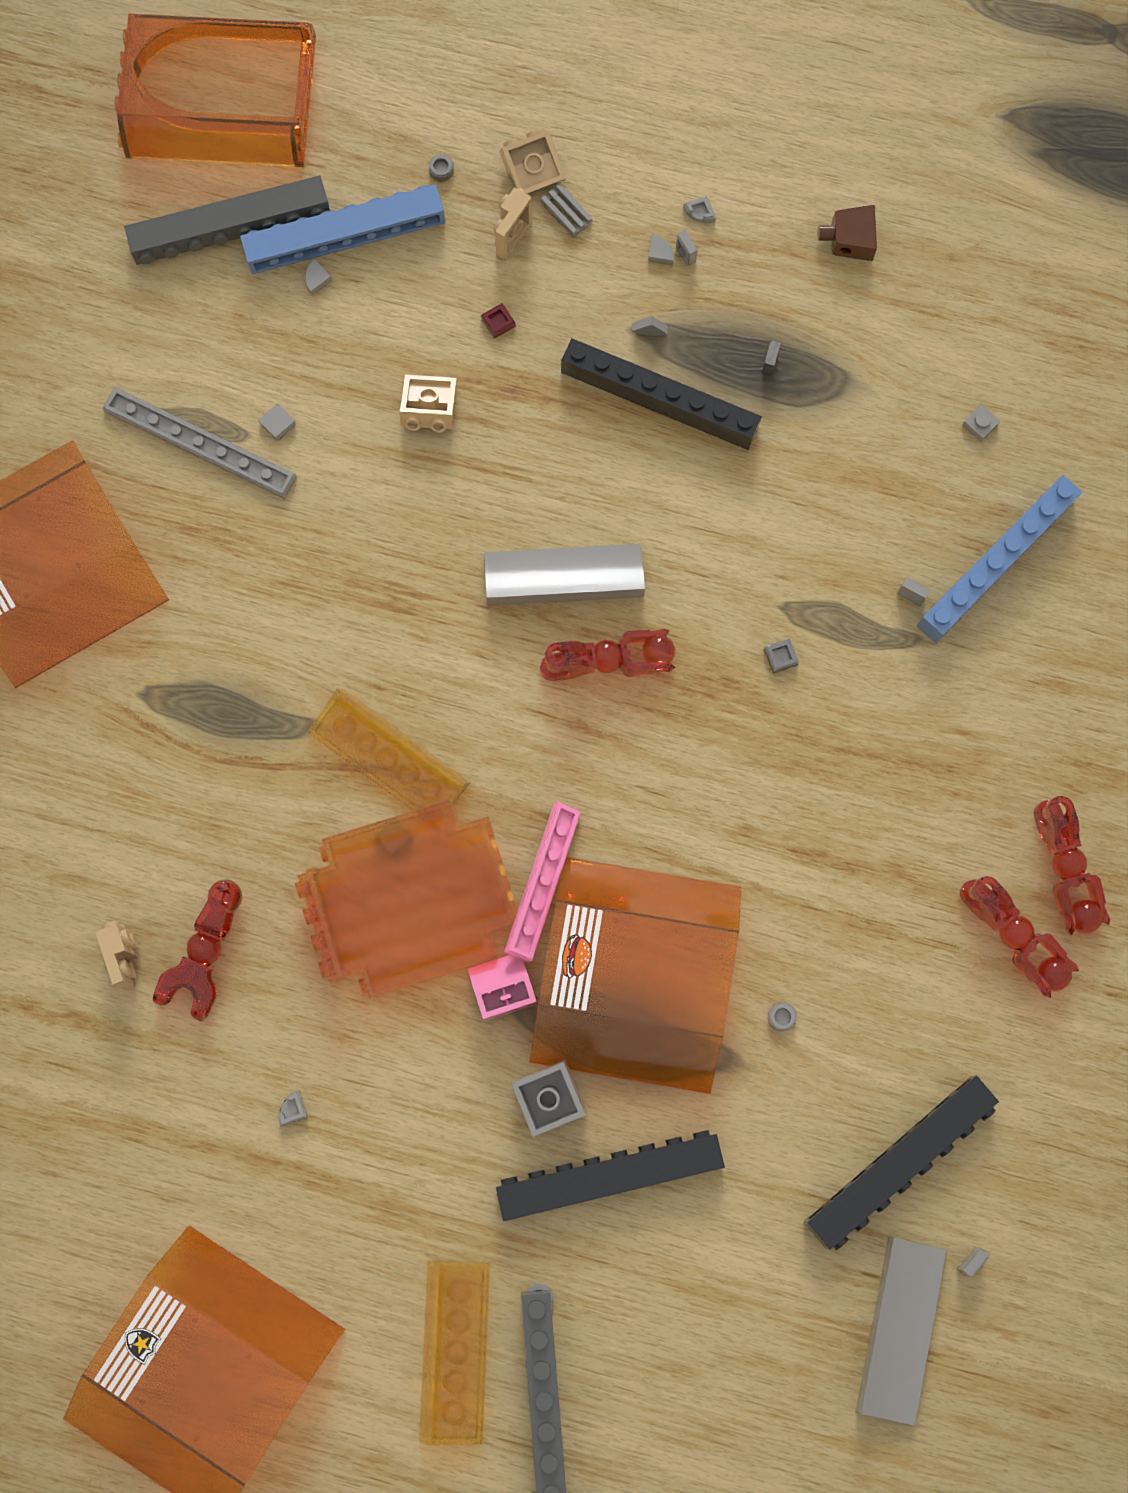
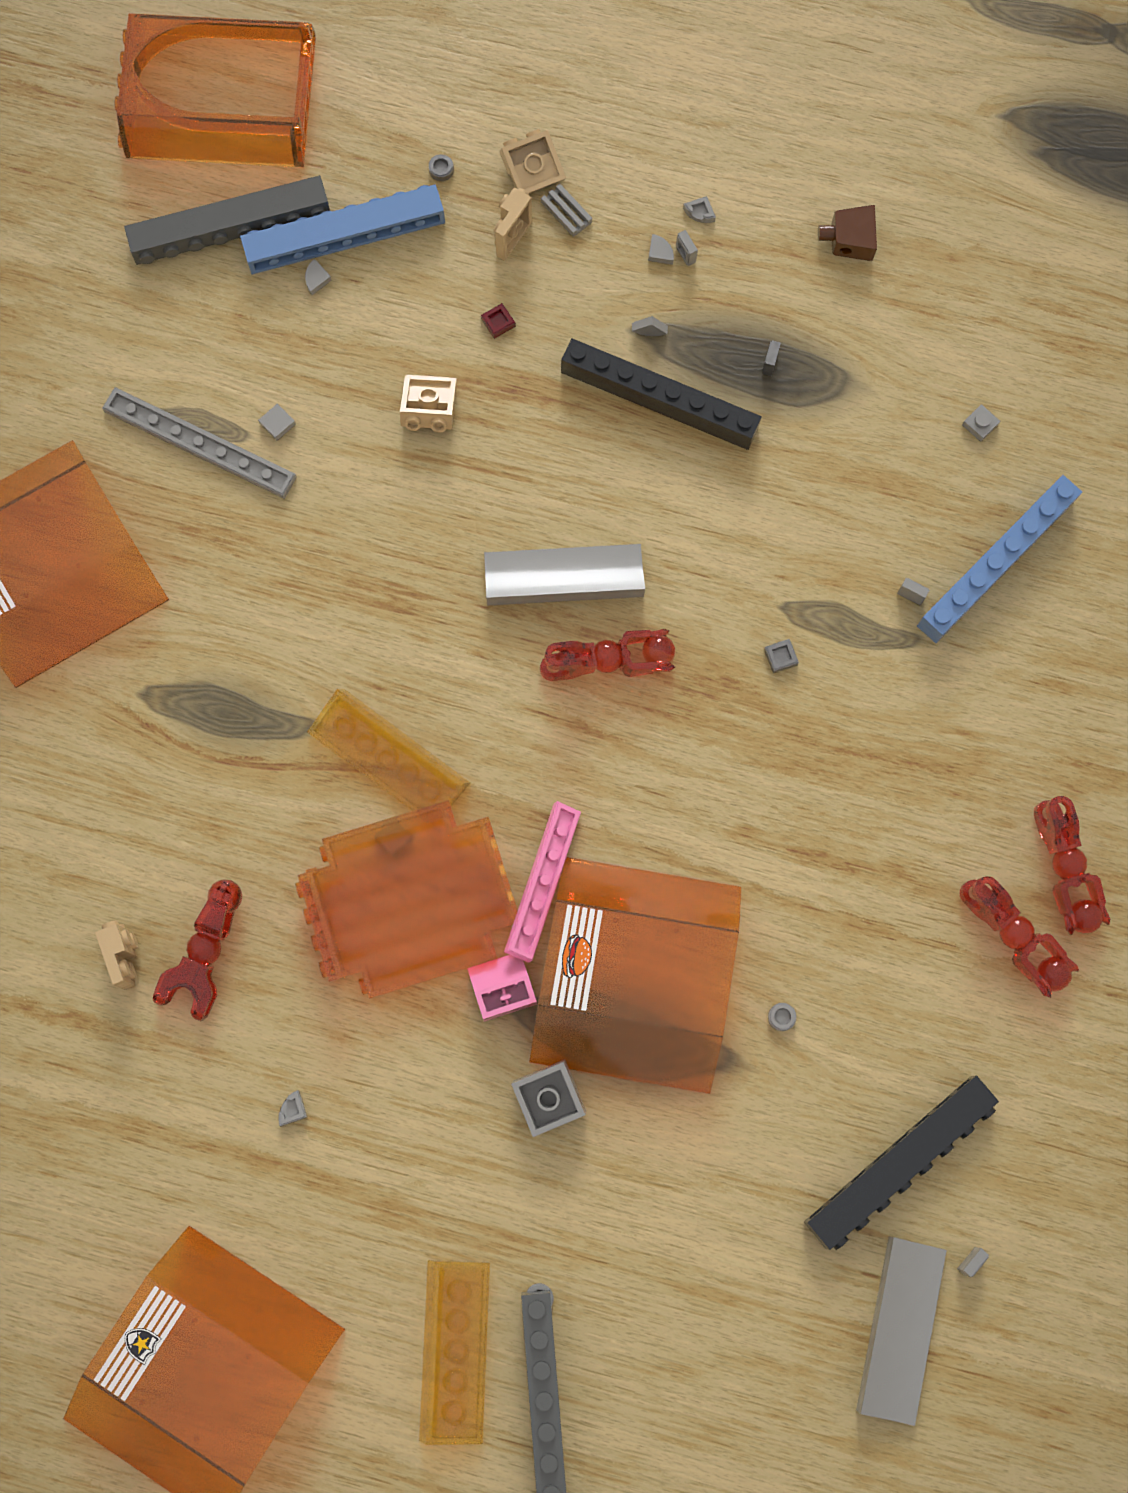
(609, 1177): black brick -> none

